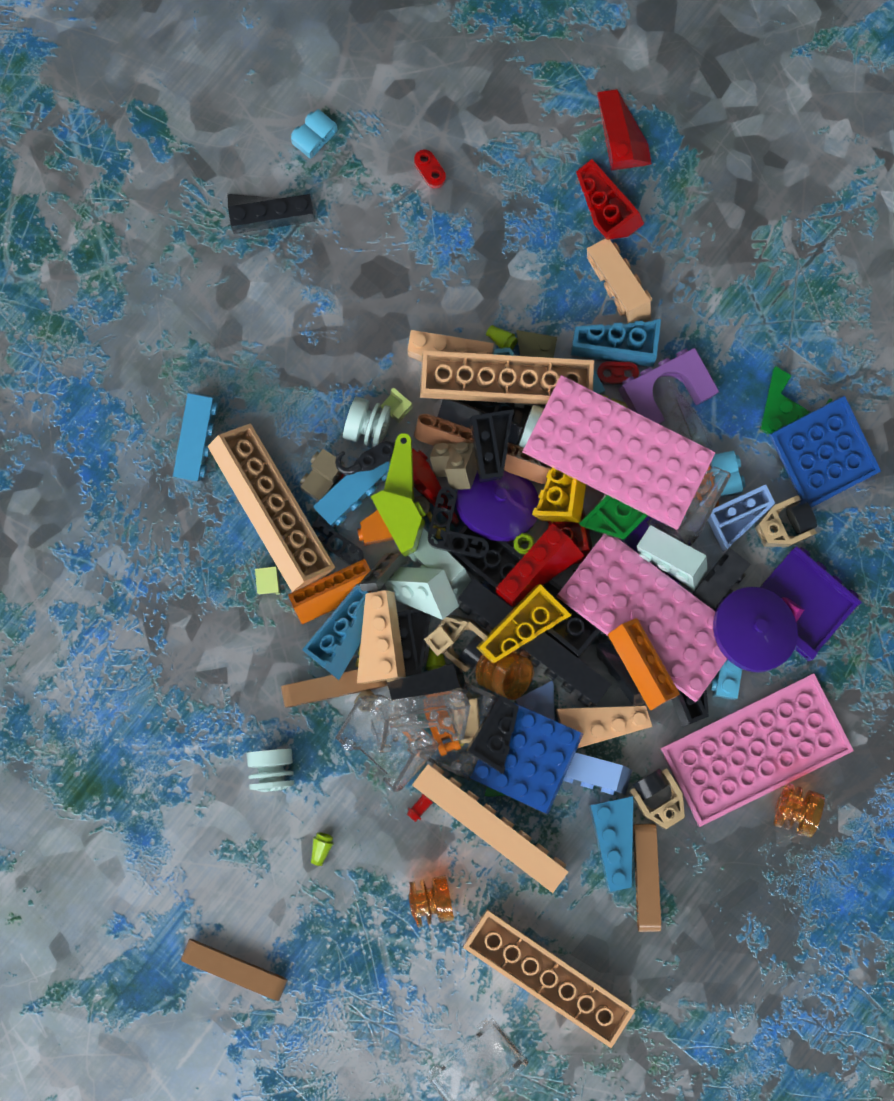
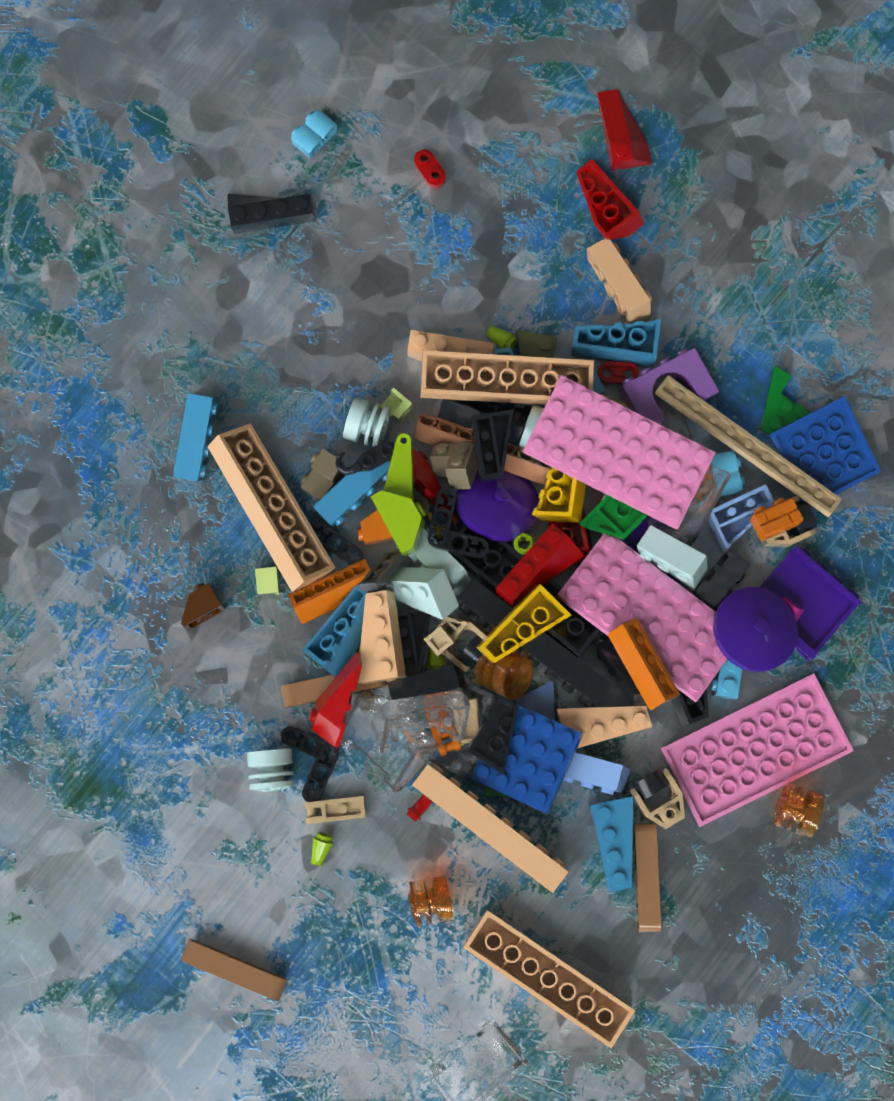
(201, 606): none -> reddish brown slope
(318, 753): none -> black beam
(330, 708): none -> red wedge
(336, 809): none -> tan plate
(748, 446): none -> tan plate
(776, 519): none -> orange brick

